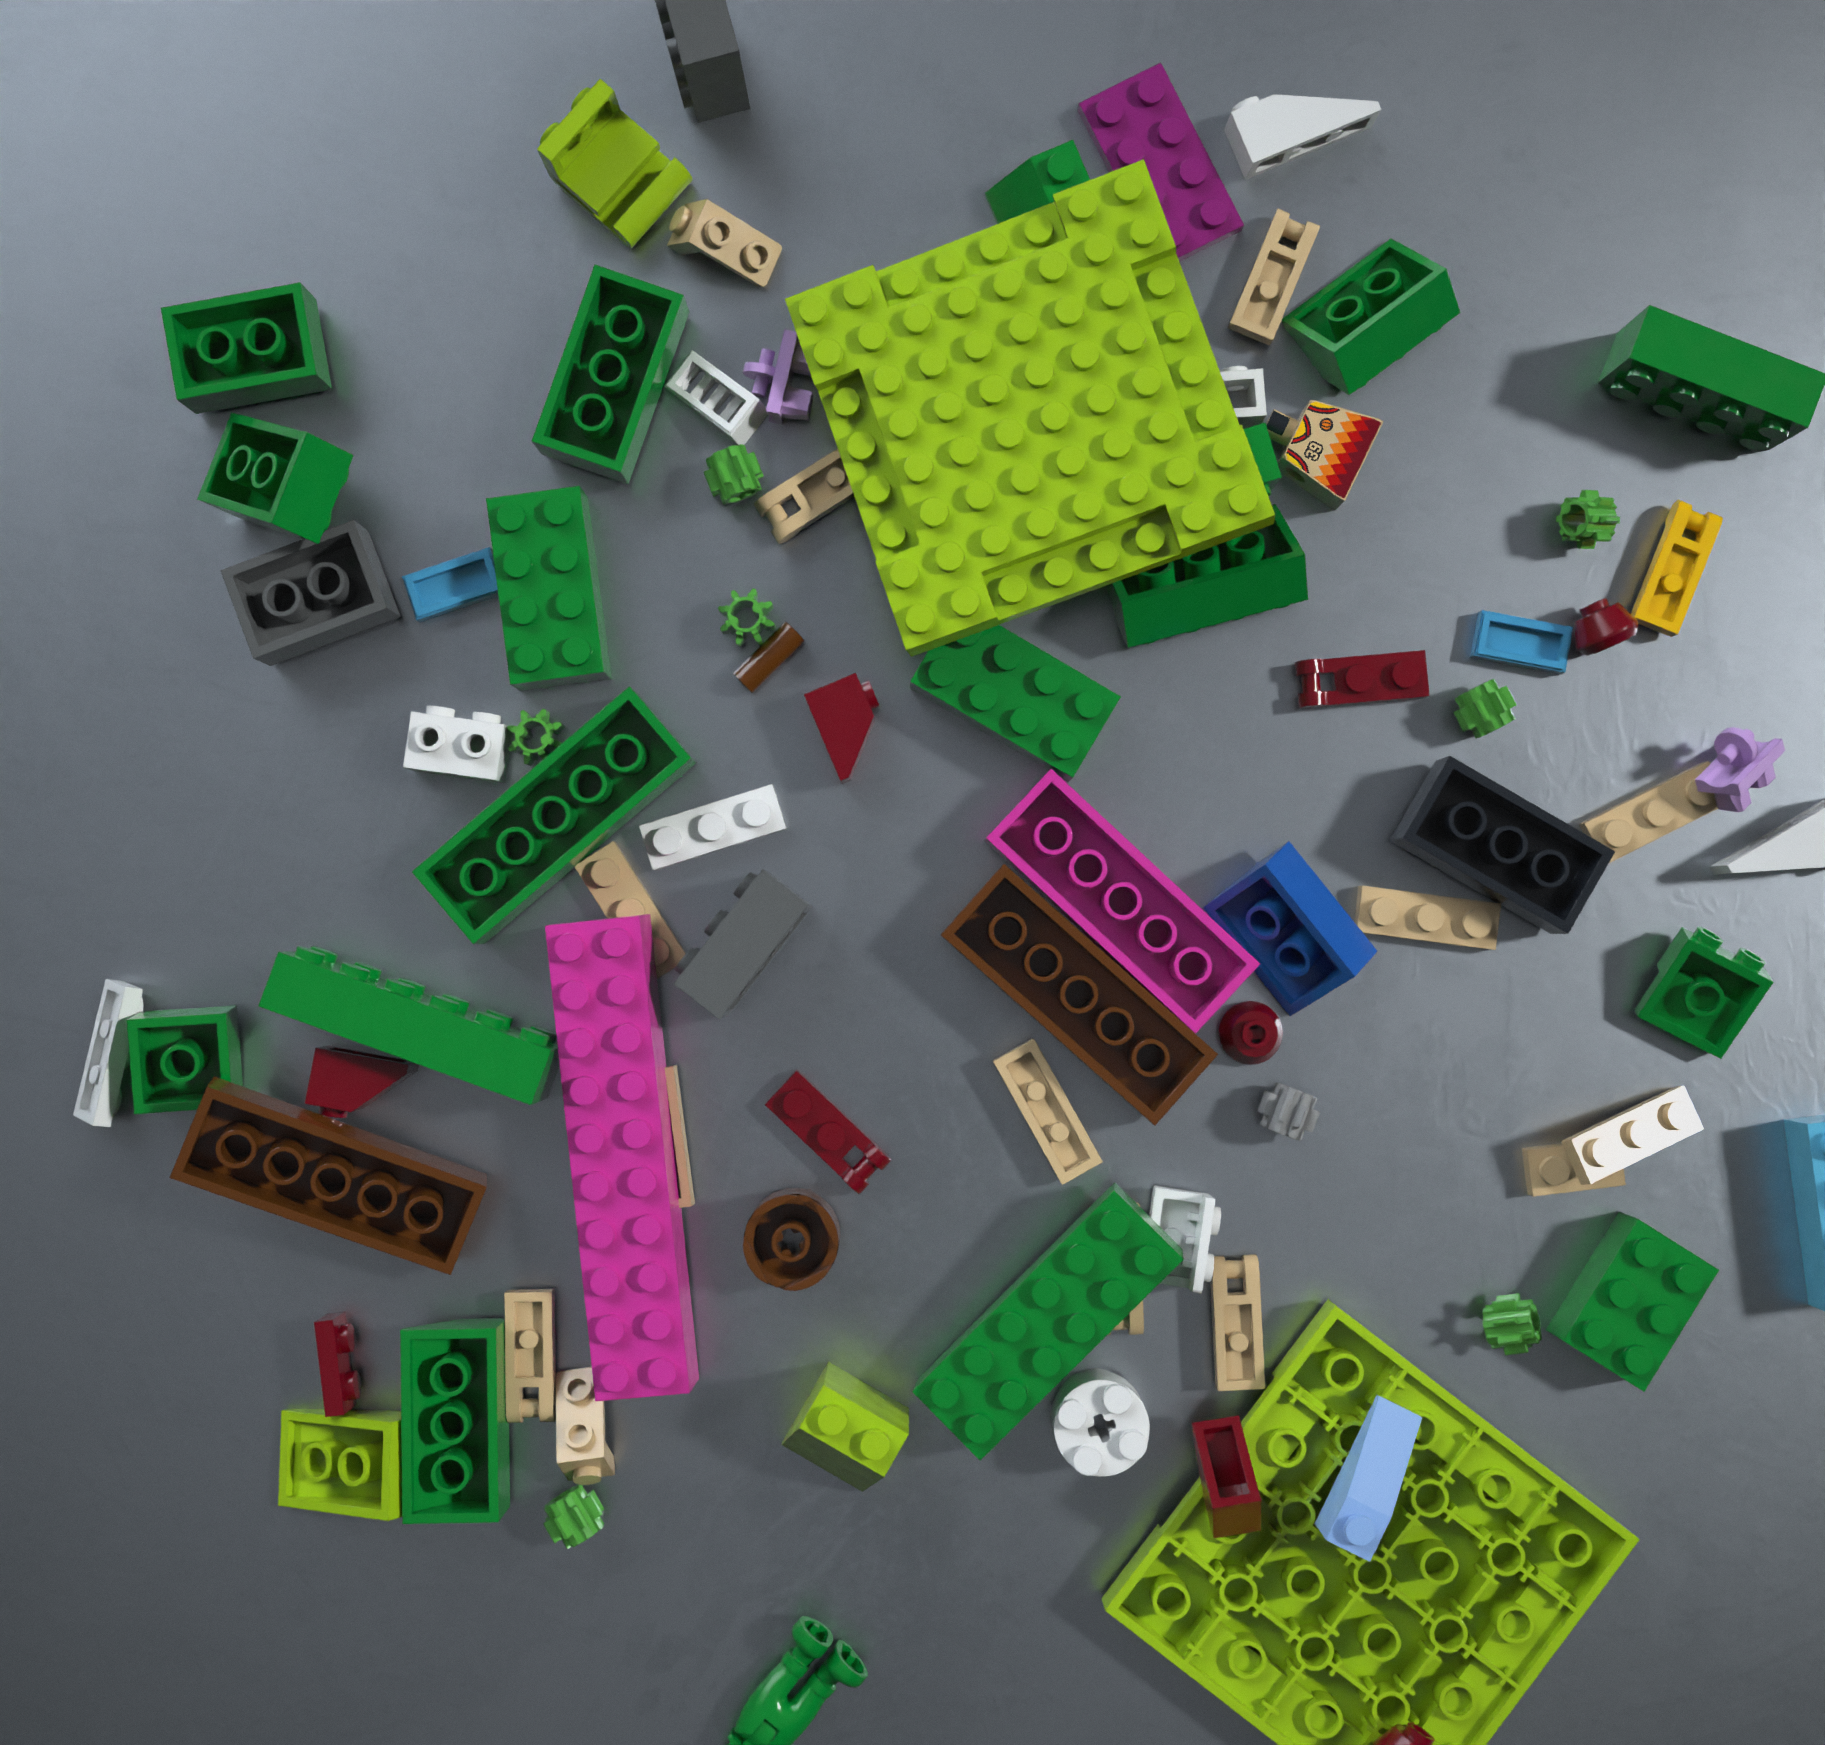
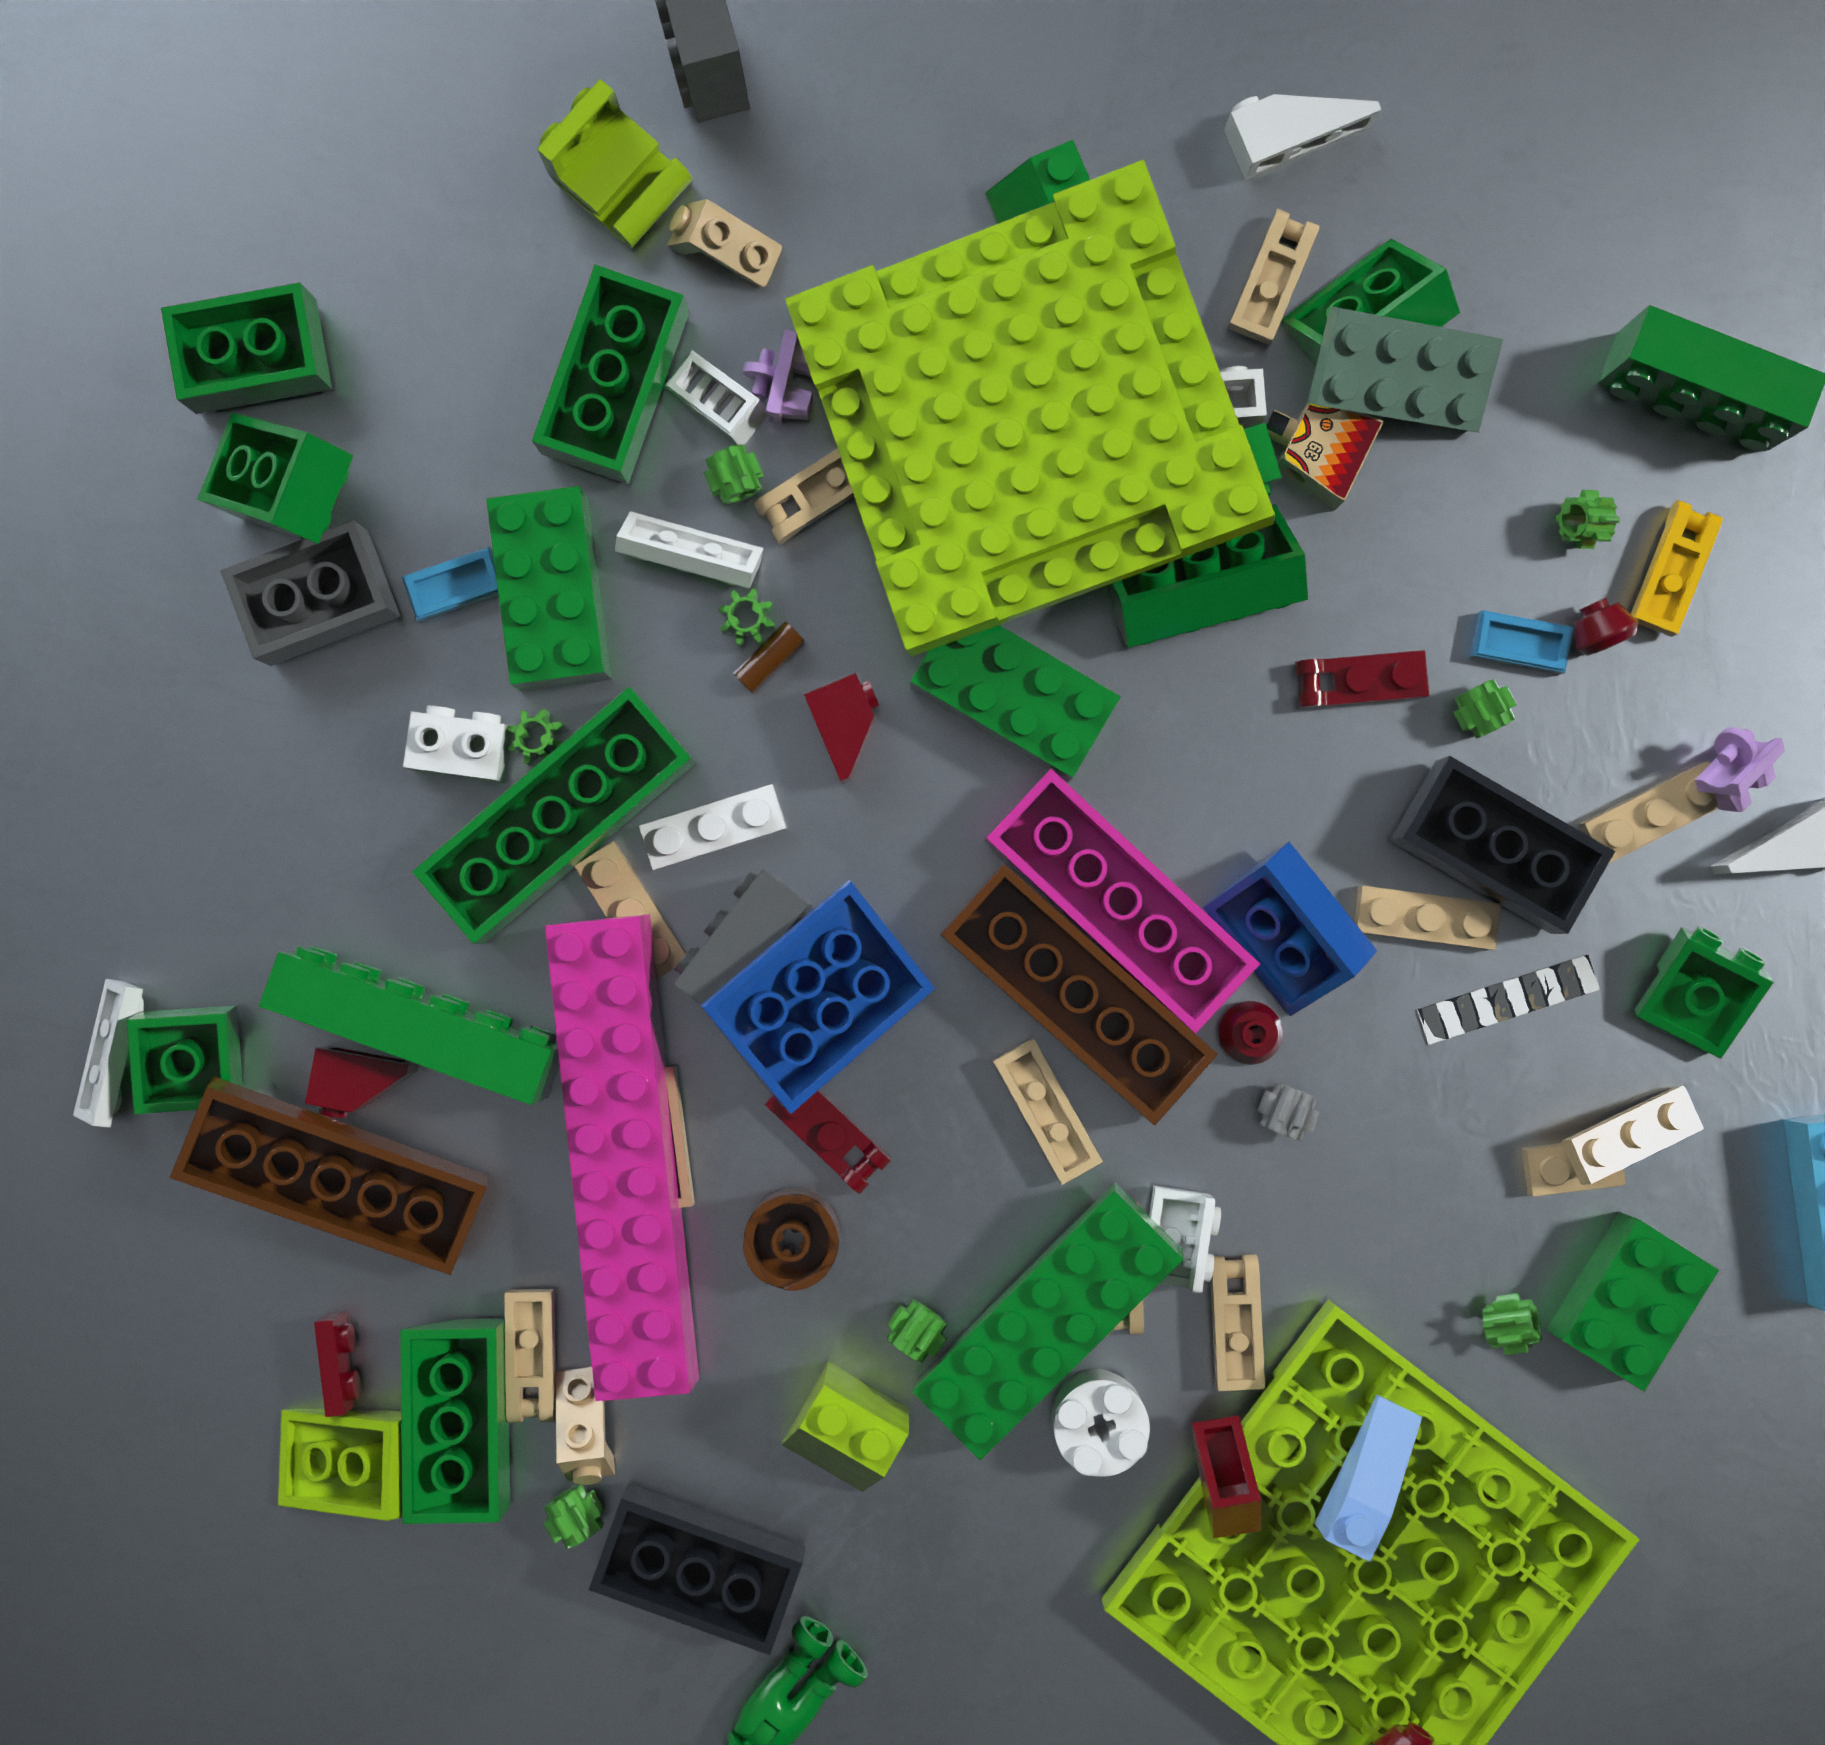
(689, 549): none -> white plate
(698, 1569): none -> black brick
(818, 997): none -> blue slope
(917, 1331): none -> bright green gear
(1148, 122): magenta plate -> none
(1404, 370): none -> sand green plate
(1508, 999): none -> sticker

